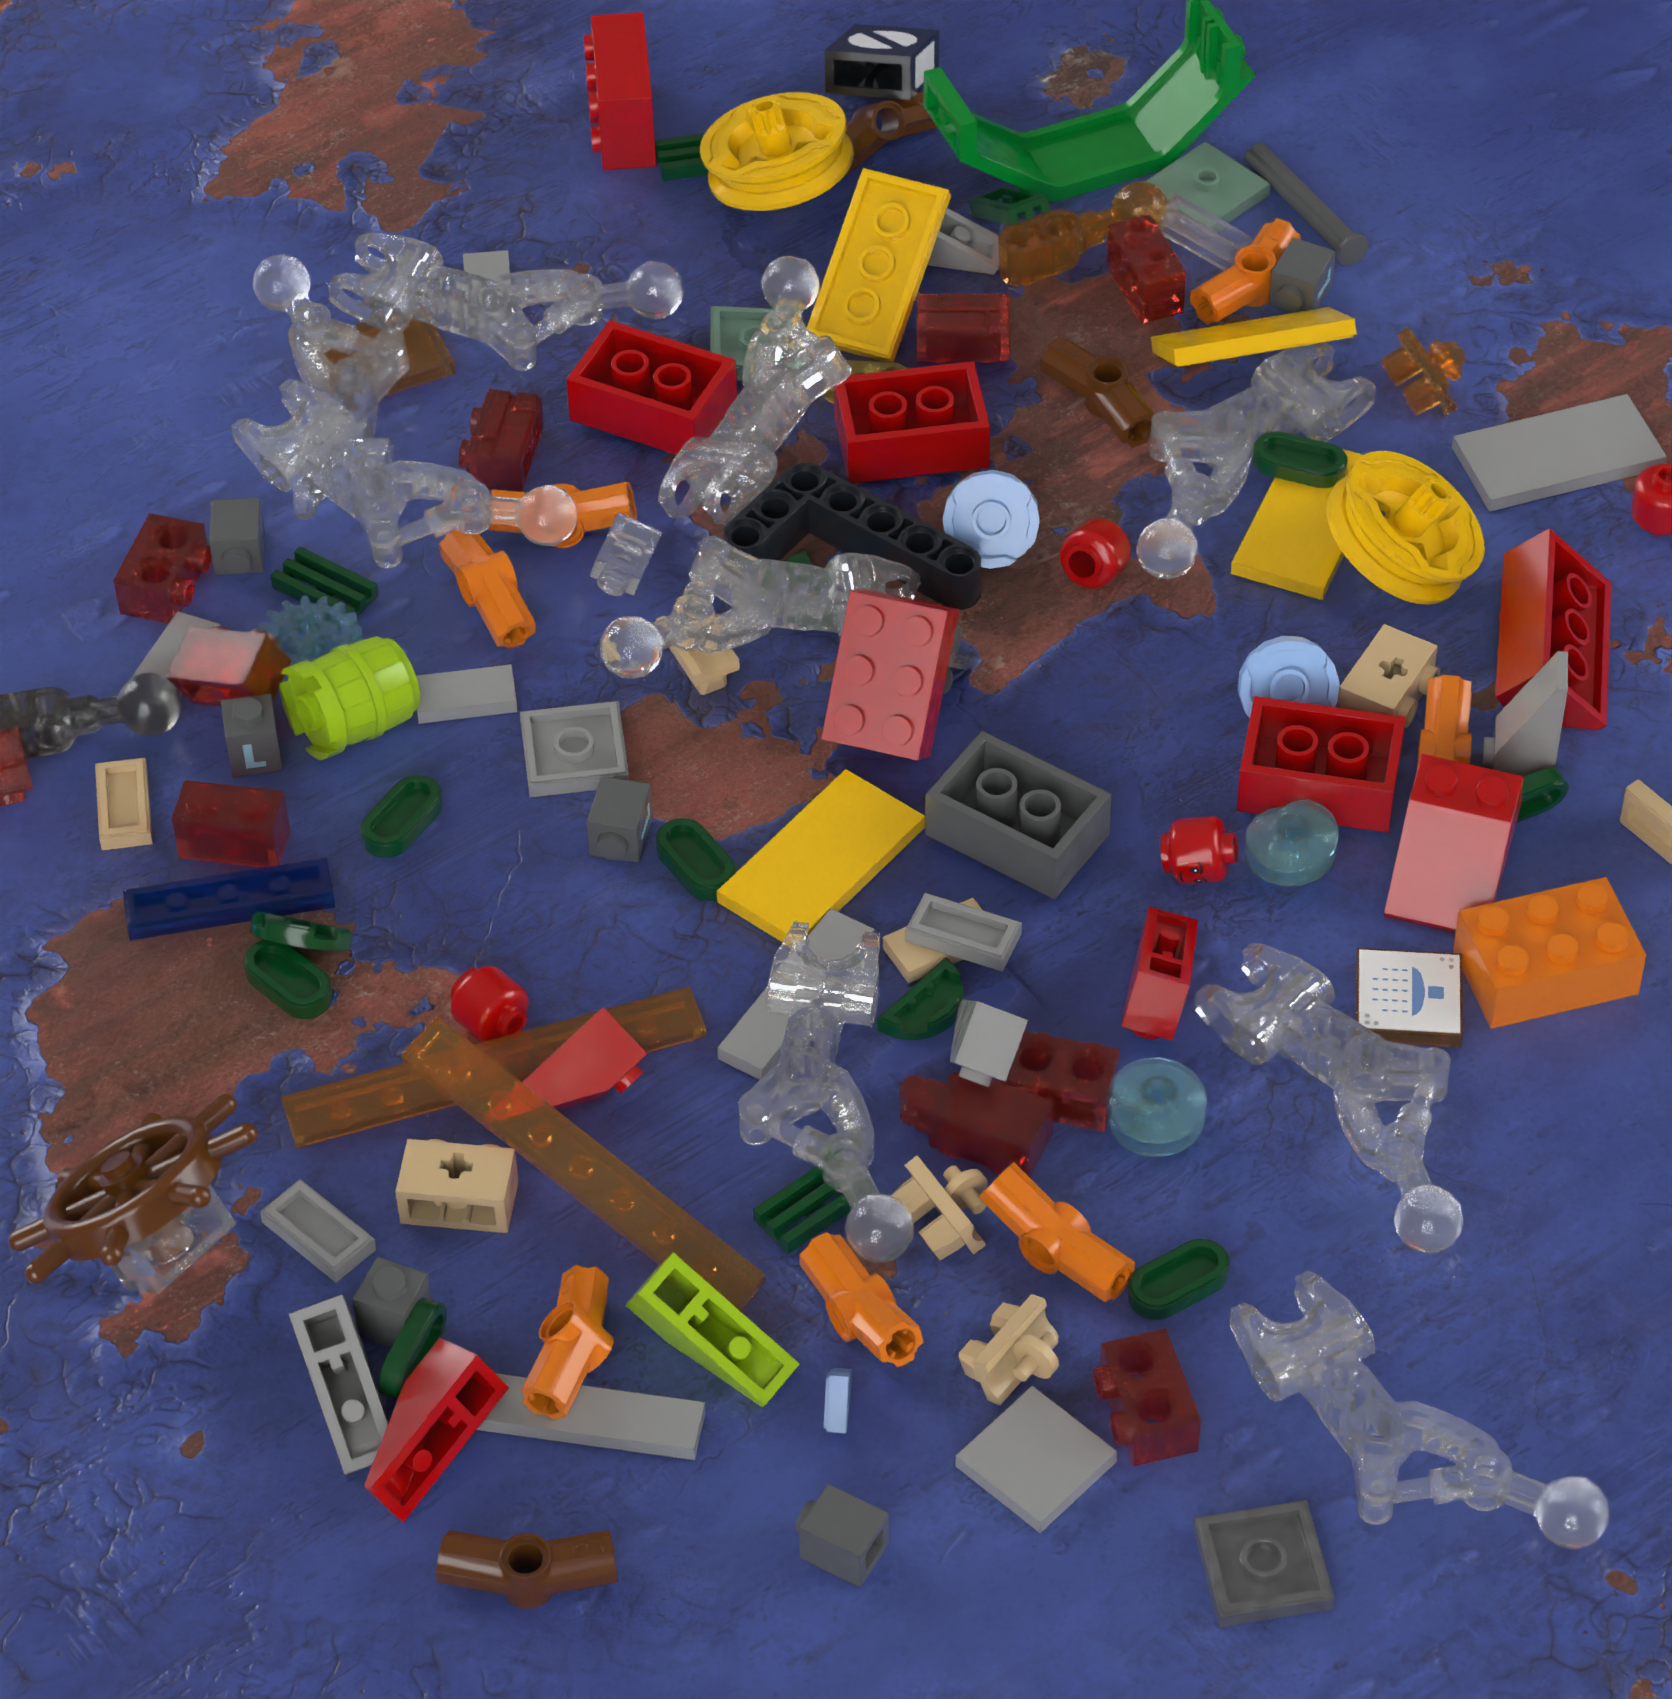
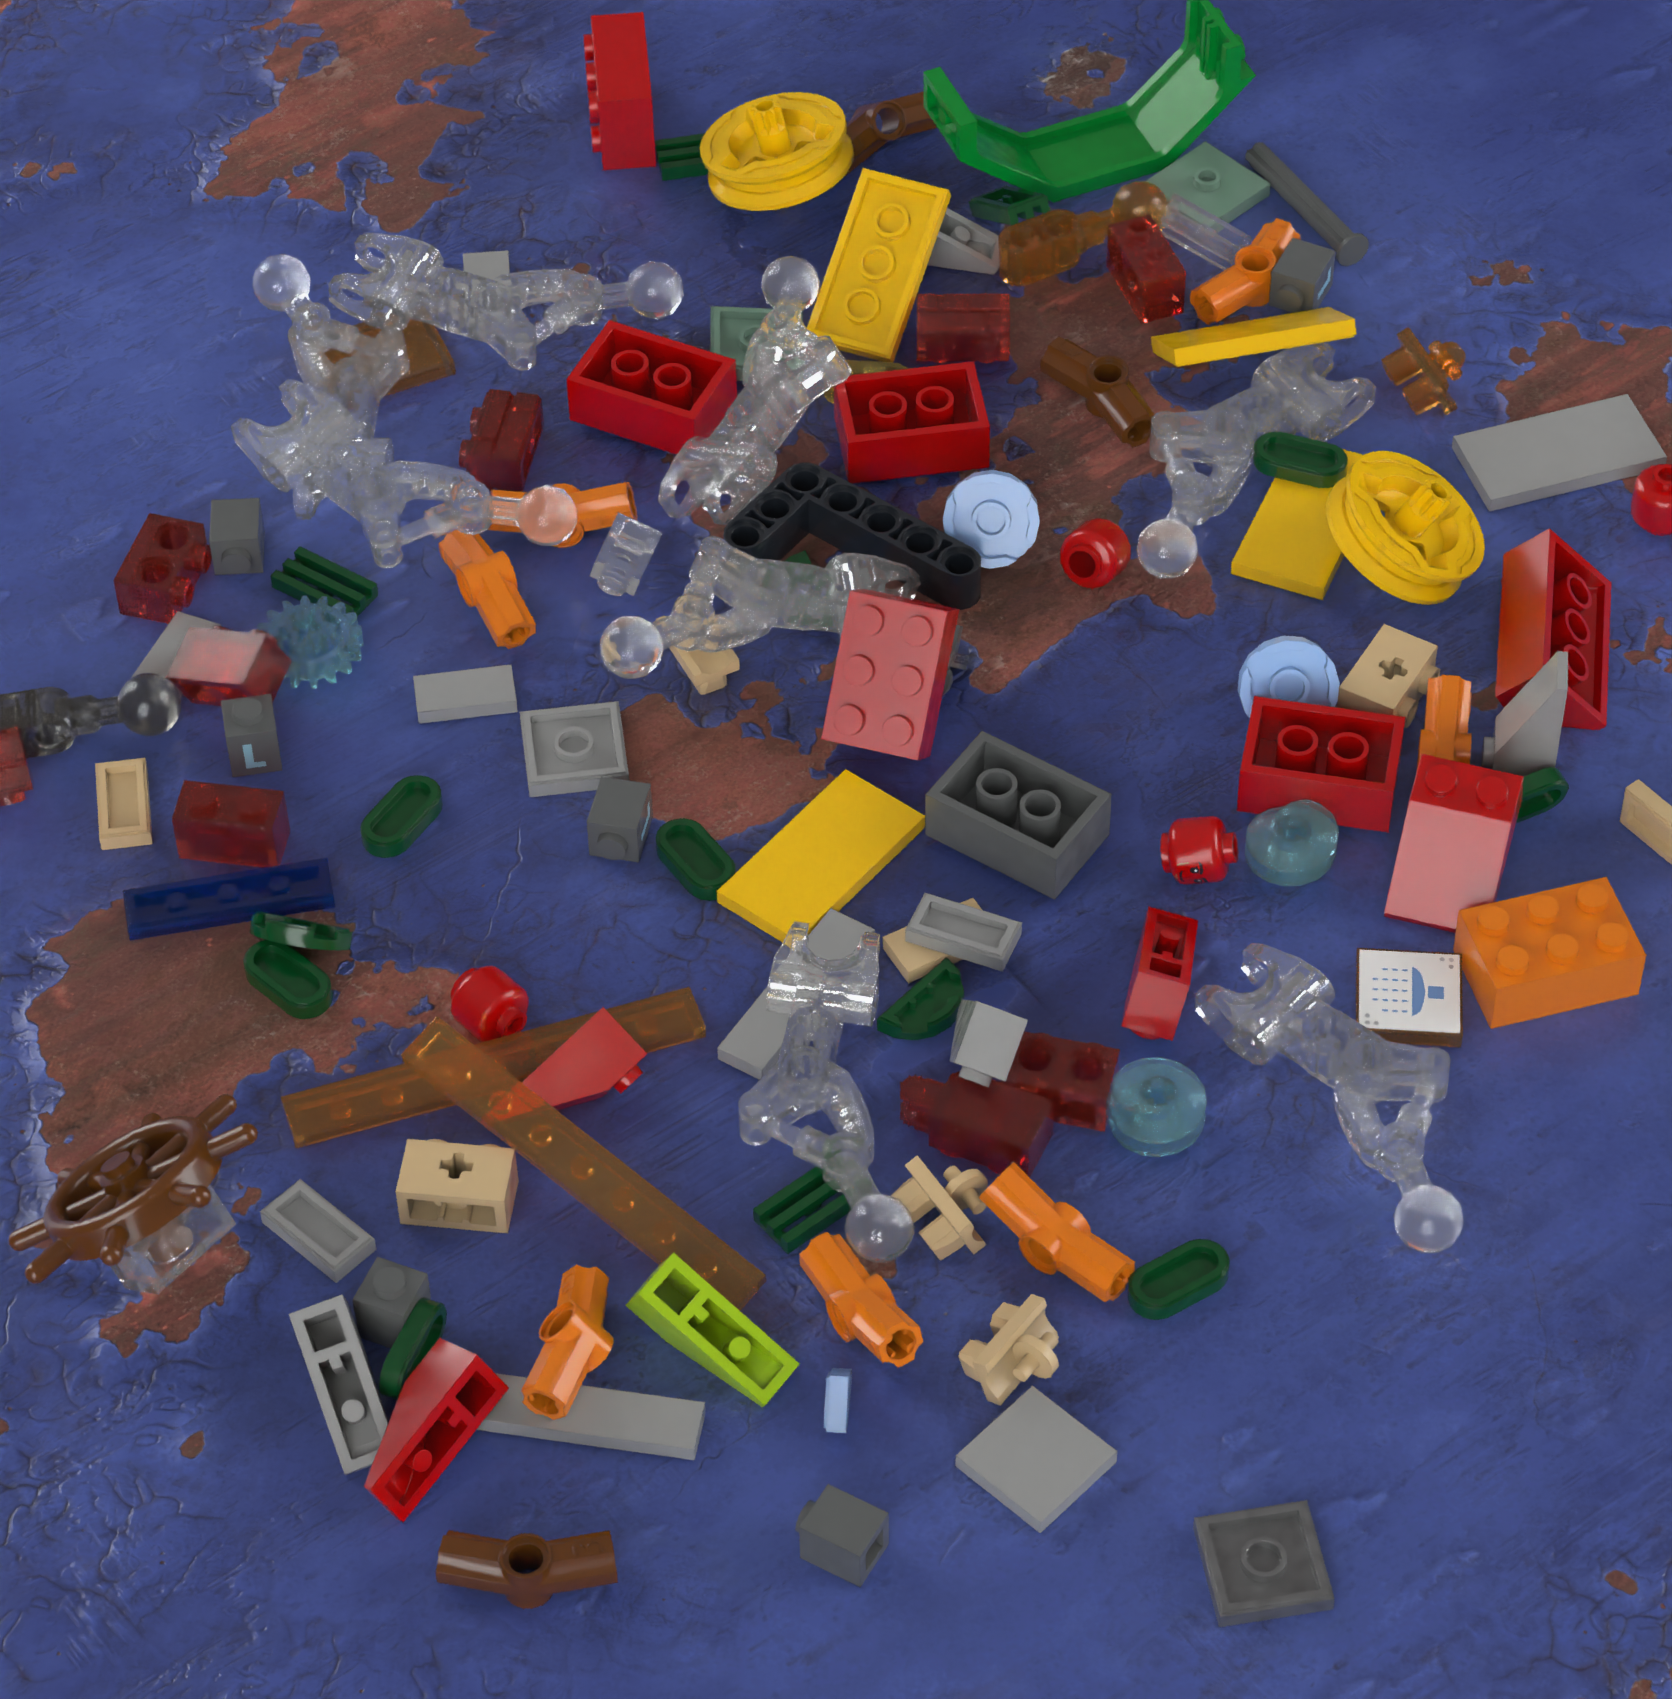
(350, 694): lime piece -> none
(880, 61): black brick -> none
(1157, 1395): clear red brick -> none
(1324, 1363): clear piece -> none

